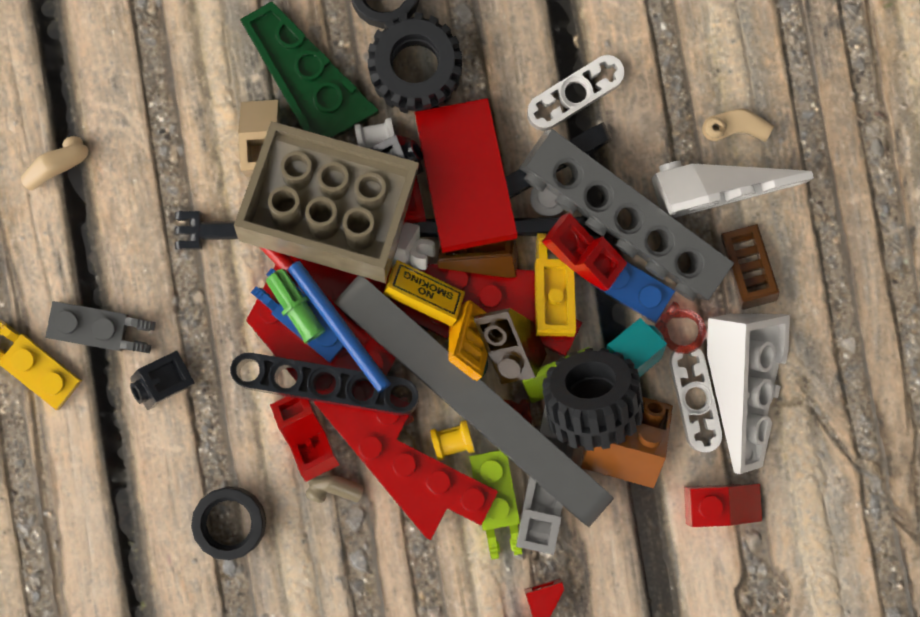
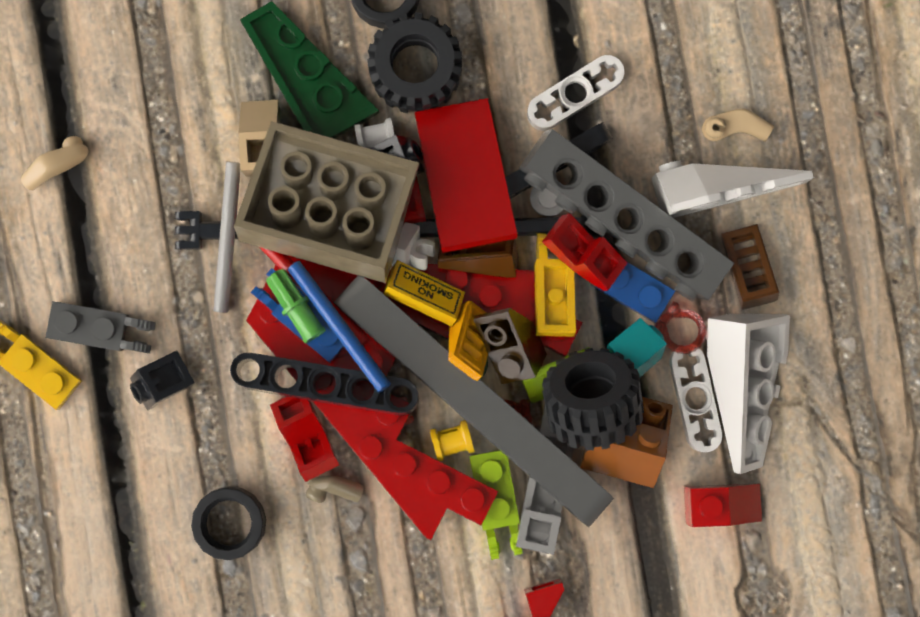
(227, 237): none -> light grey bar

